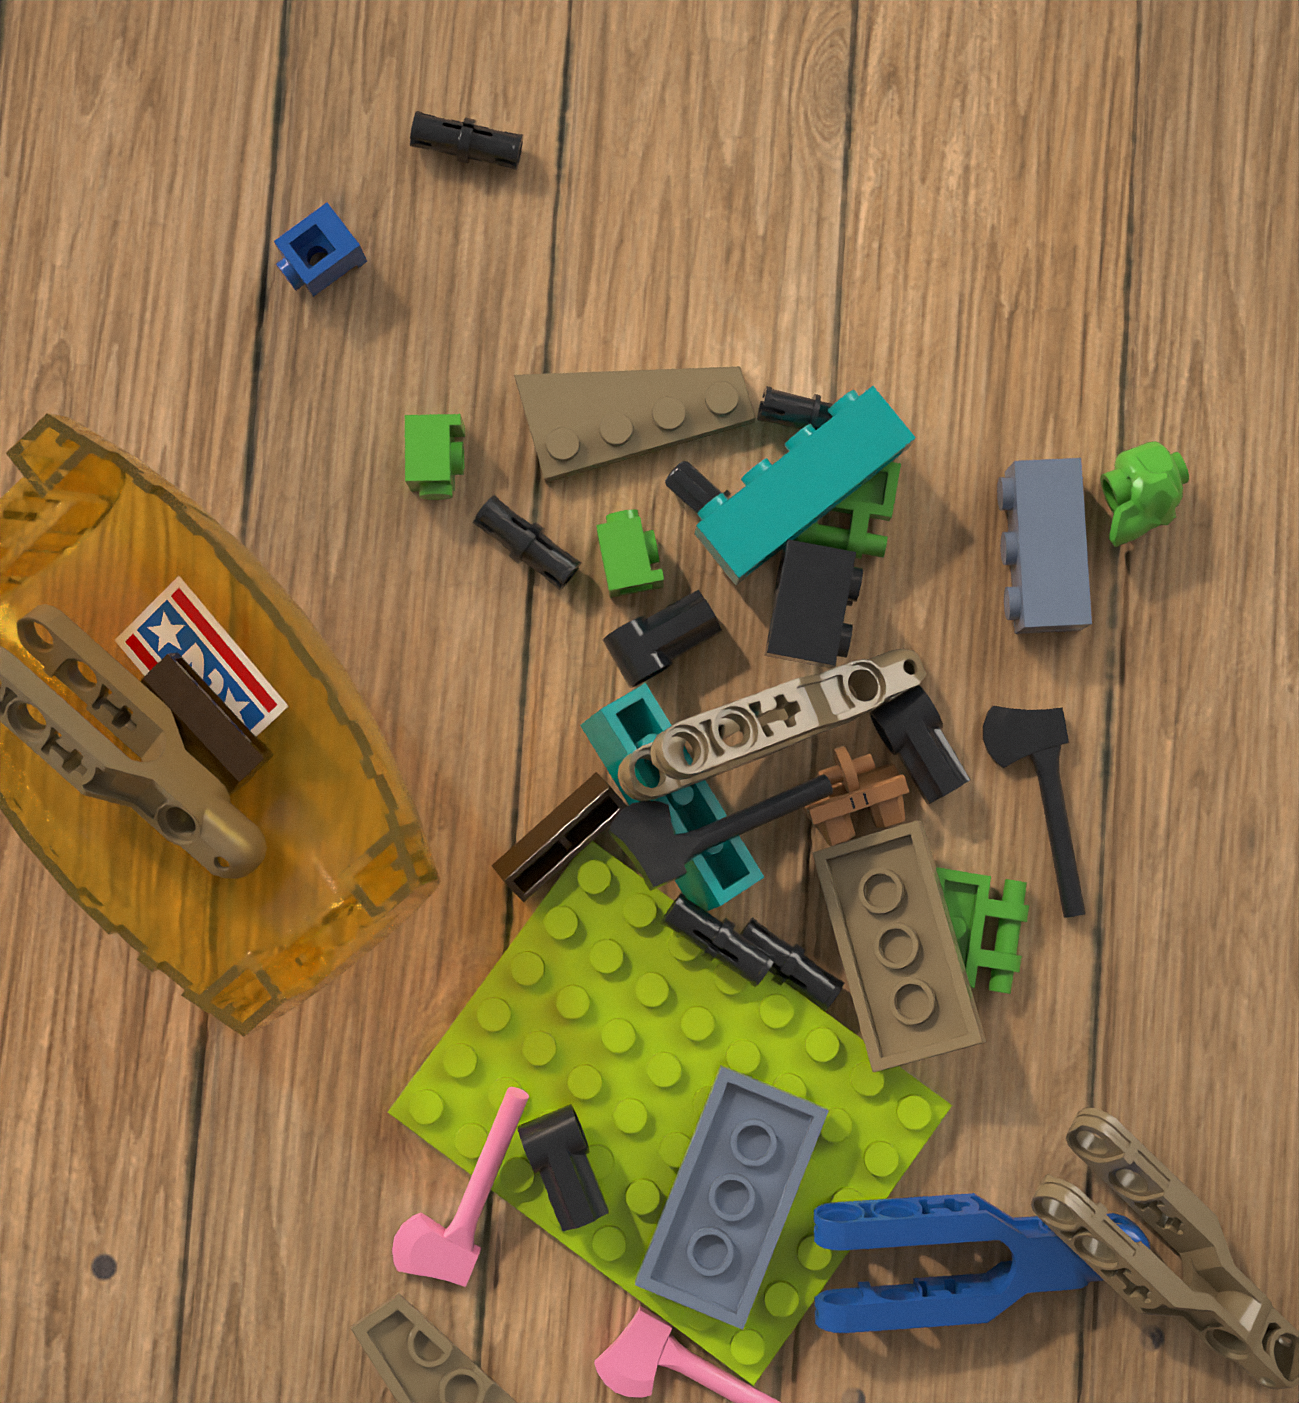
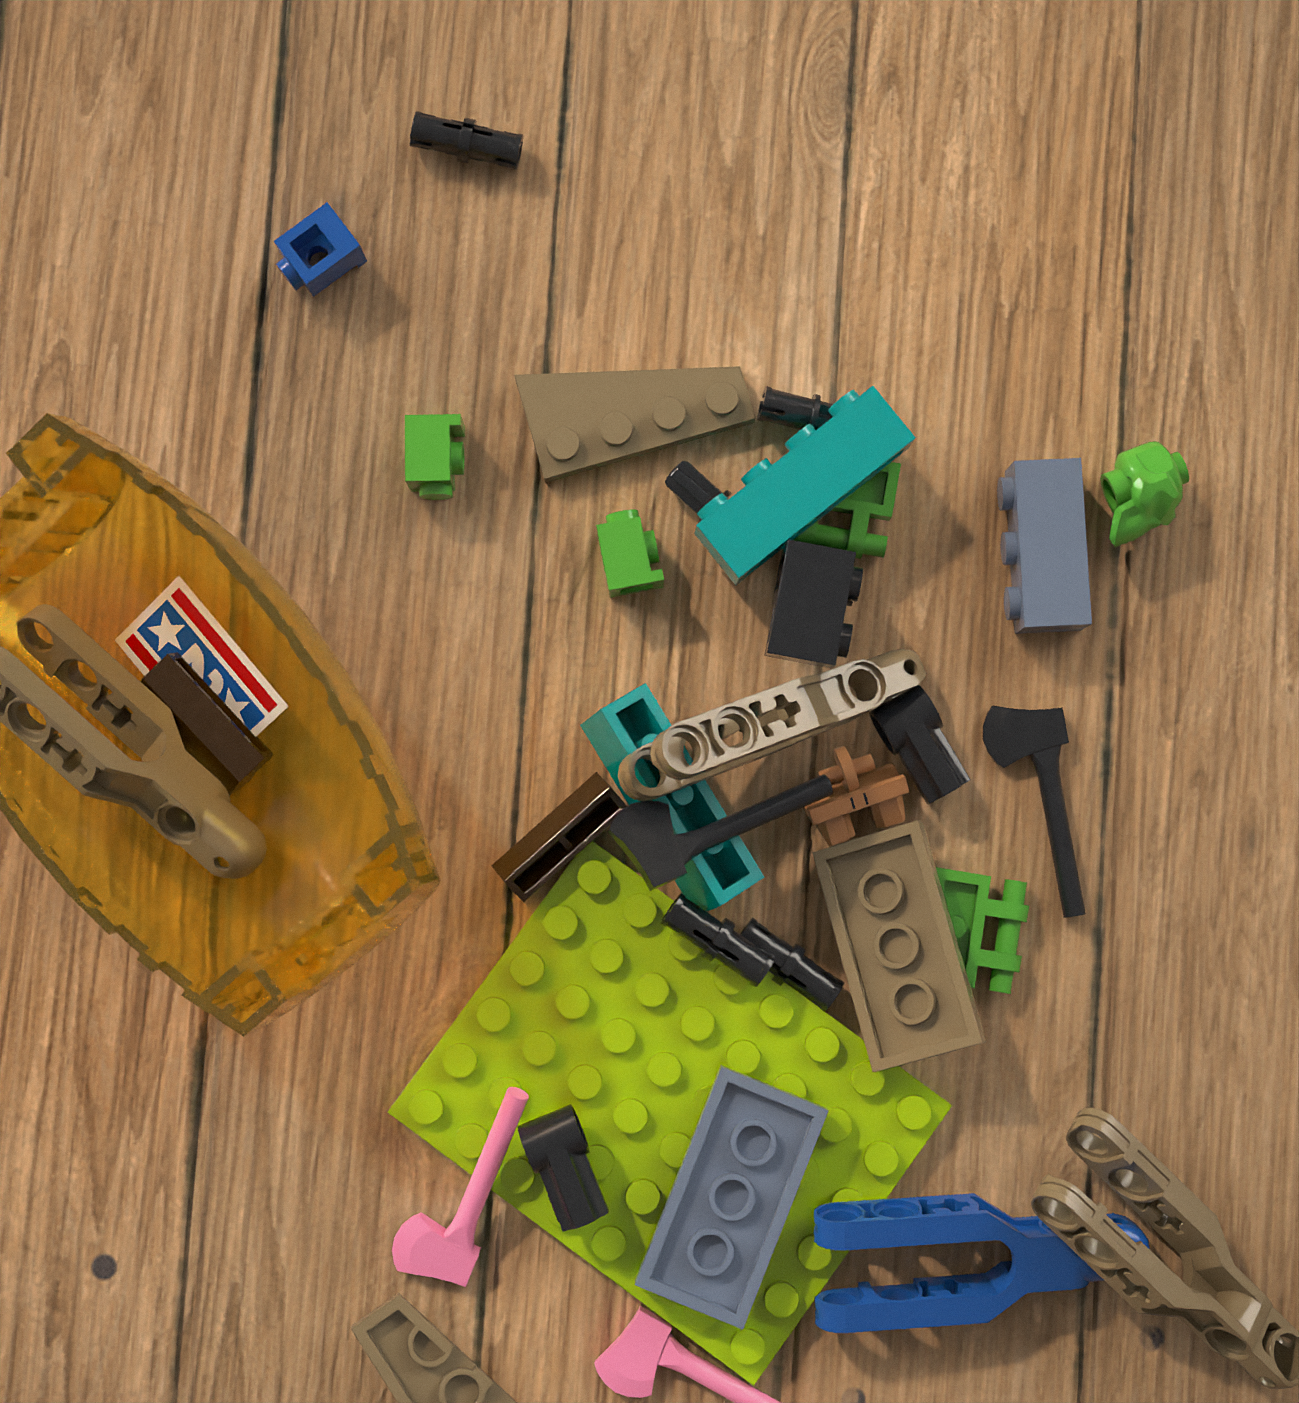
(527, 542): black pin -> none
(650, 644): black piece -> none

